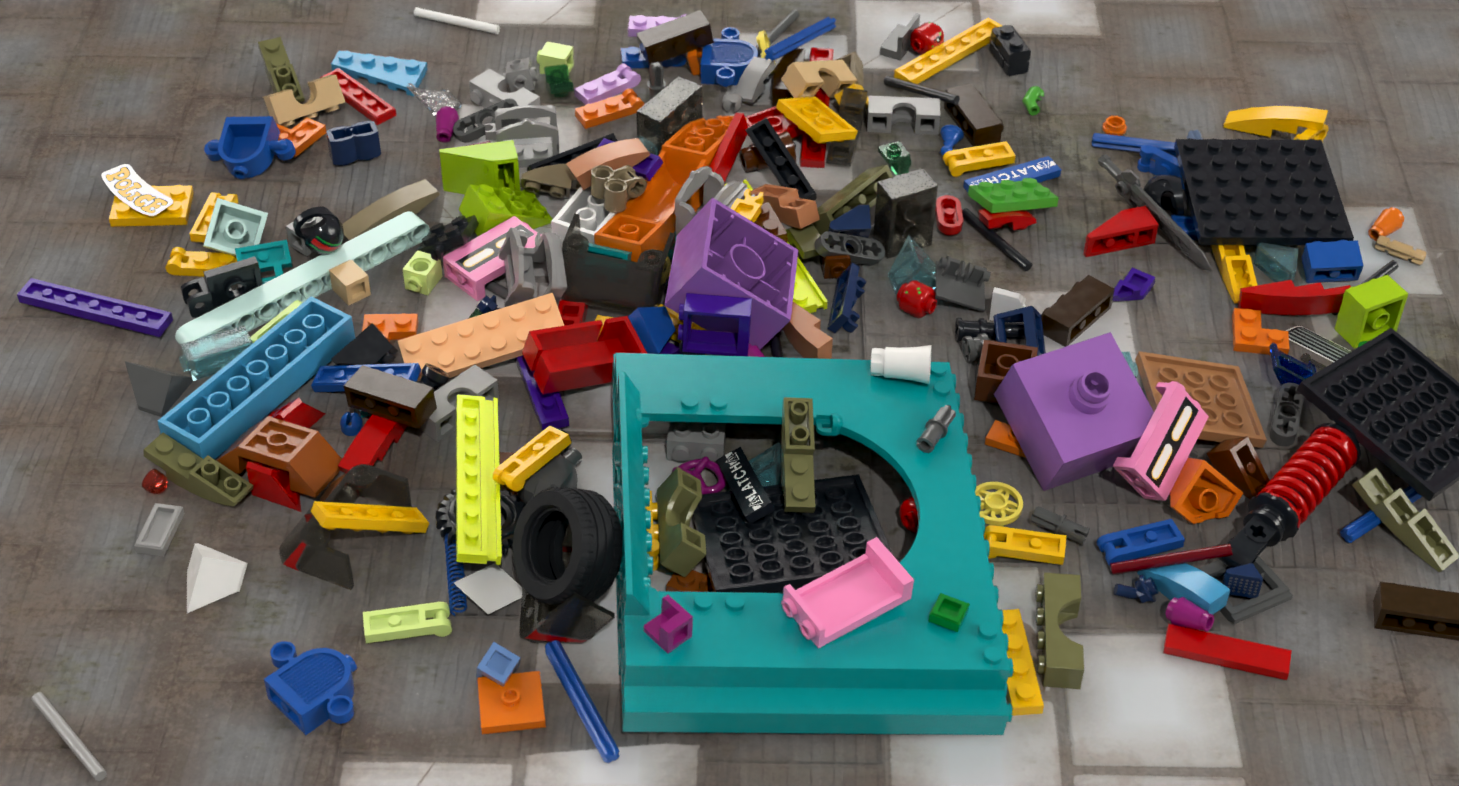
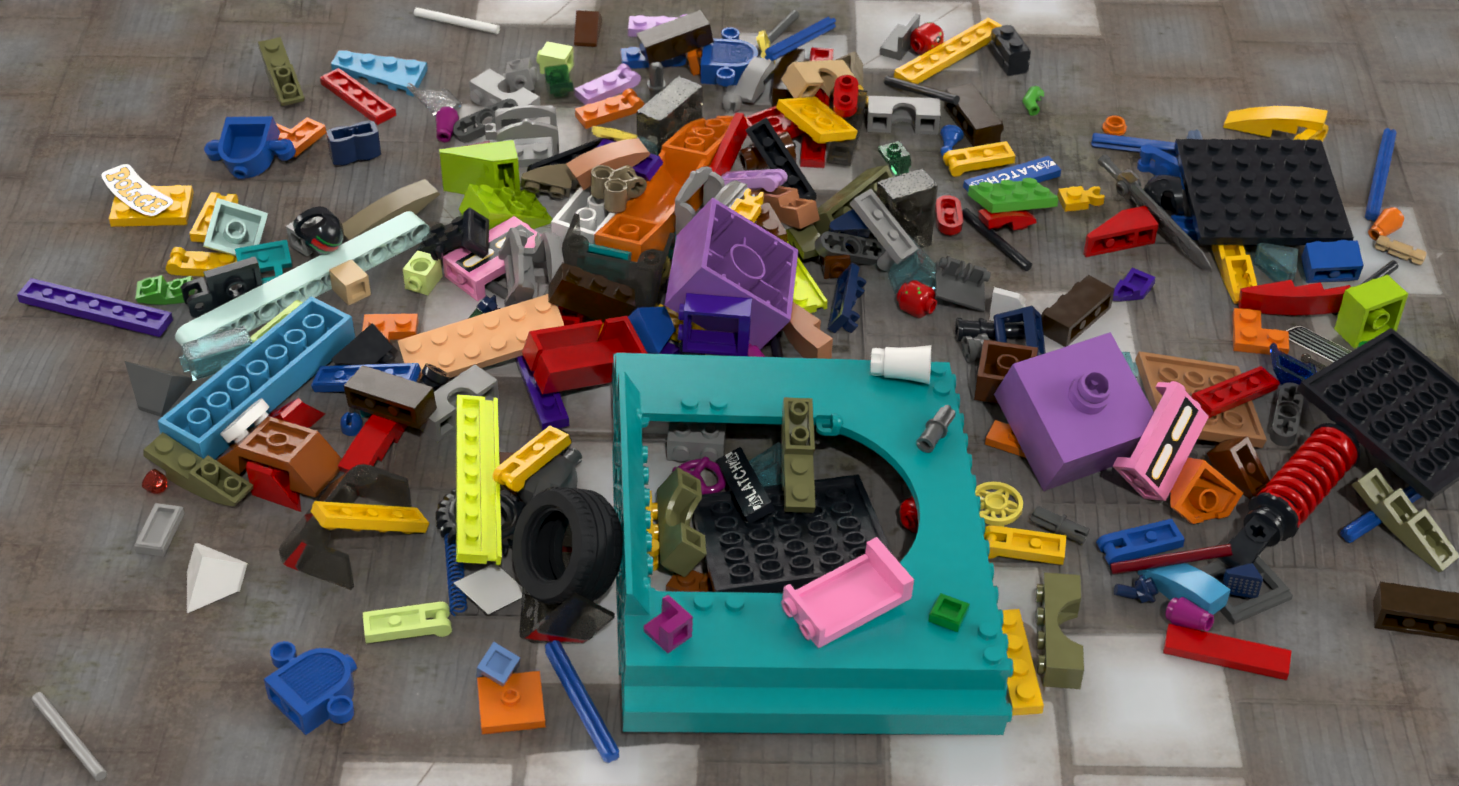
(159, 292): none -> bright green slope
(238, 428): none -> white plate
(324, 94): tan arch -> none
(475, 233): none -> black tile
(587, 28): none -> reddish brown slope
(590, 294): none -> dark brown brick
(610, 133): none -> light yellow wheel
(758, 179): none -> lavender plate
(845, 96): none -> red plate
(884, 228): none -> light grey piece
(1079, 199): none -> yellow plate
(1236, 391): none -> red tile
(1380, 174): none -> blue axle

